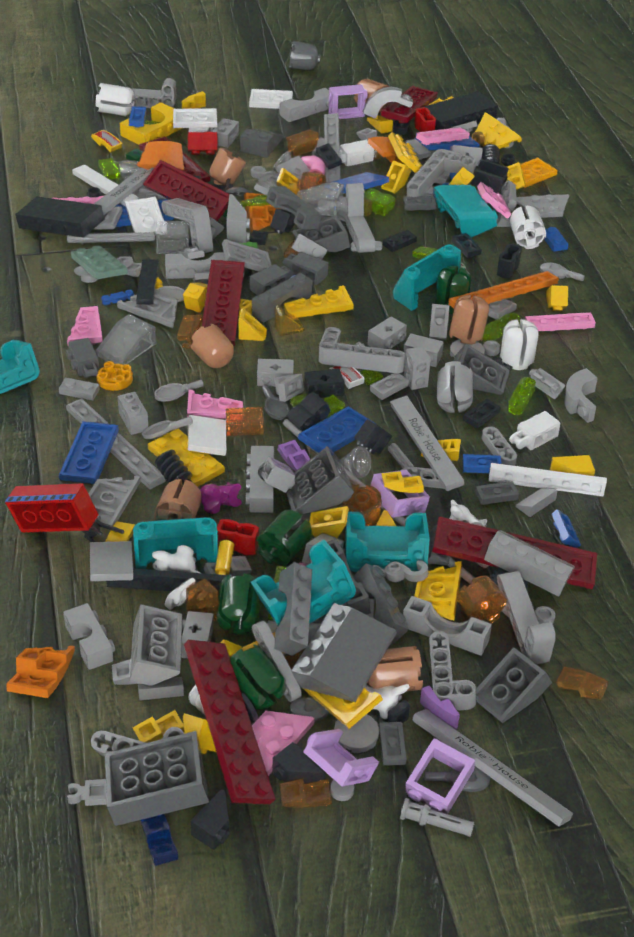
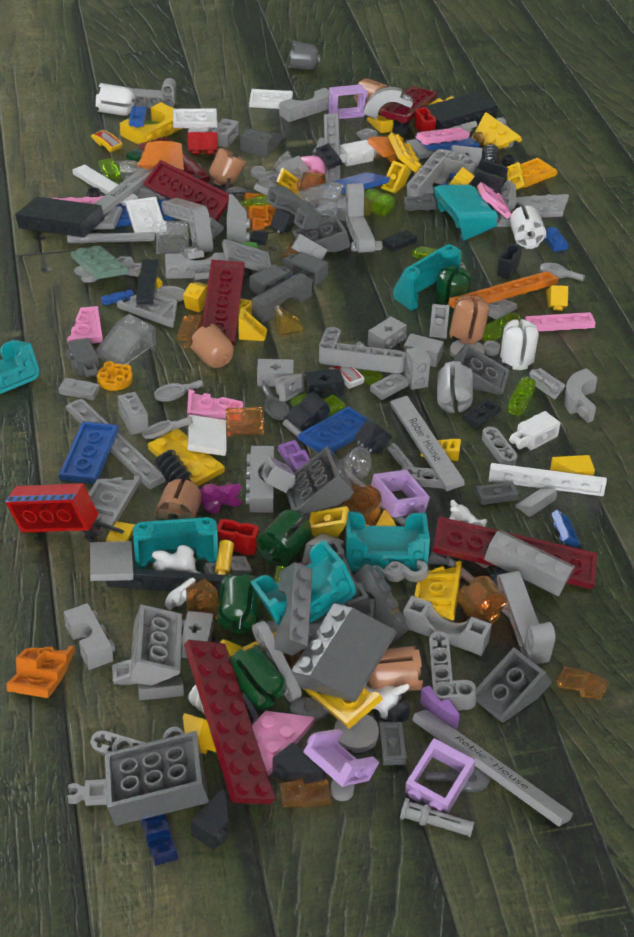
(154, 730): yellow slope -> none
(194, 101): yellow slope -> none
(303, 142): clear orange hinge -> none
(326, 303): yellow wing -> none
(396, 482): yellow slope -> none
(466, 245): black plate -> none
(479, 463): blue plate -> none
(545, 614): light grey tile -> none

